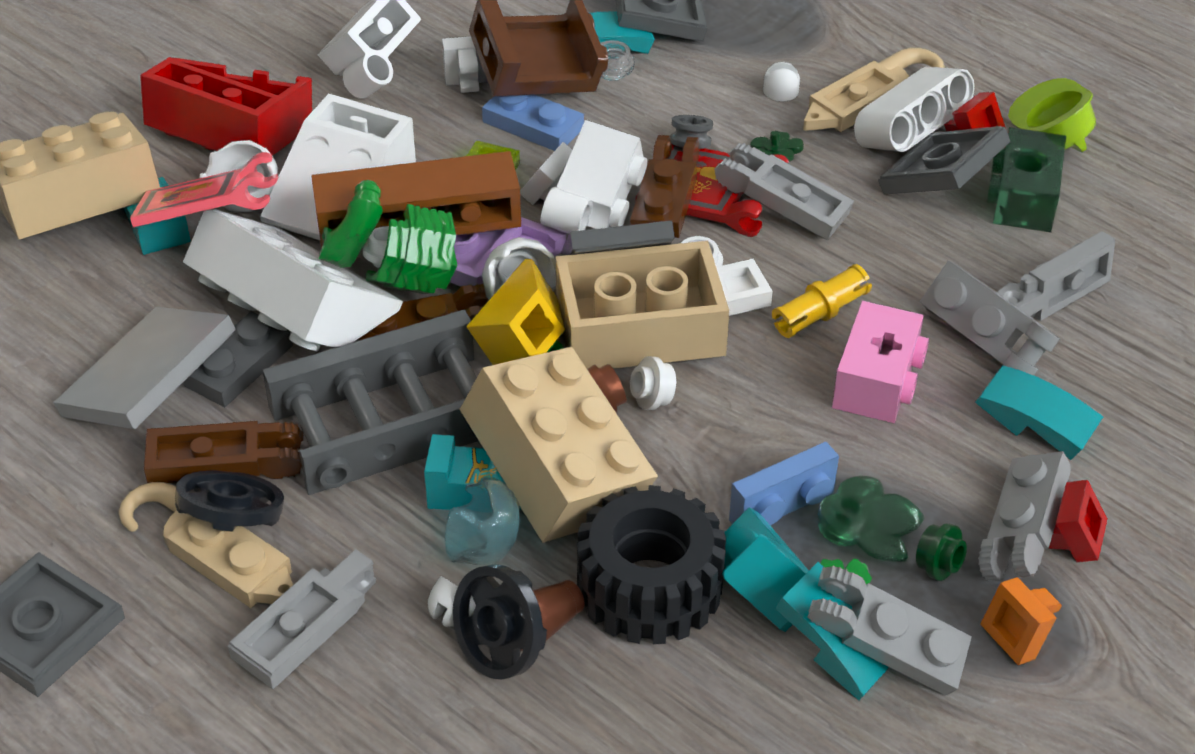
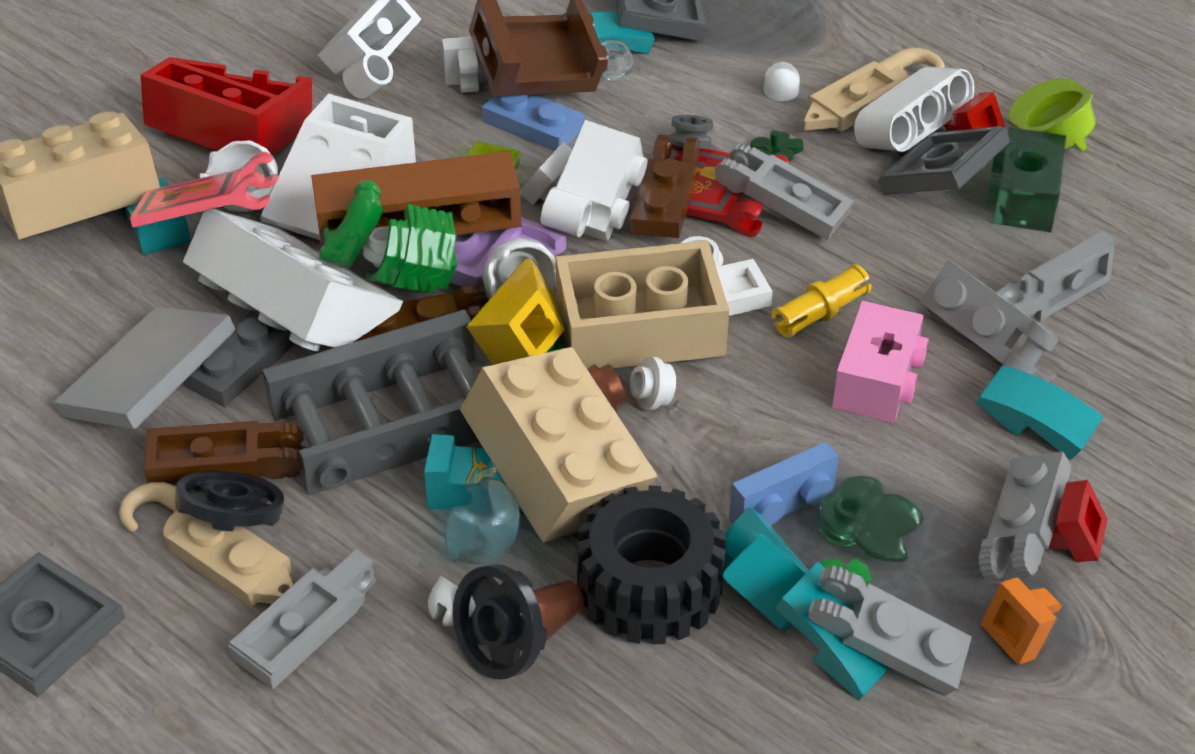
(619, 238): dark grey tile -> none
(941, 551): dark green plate -> none

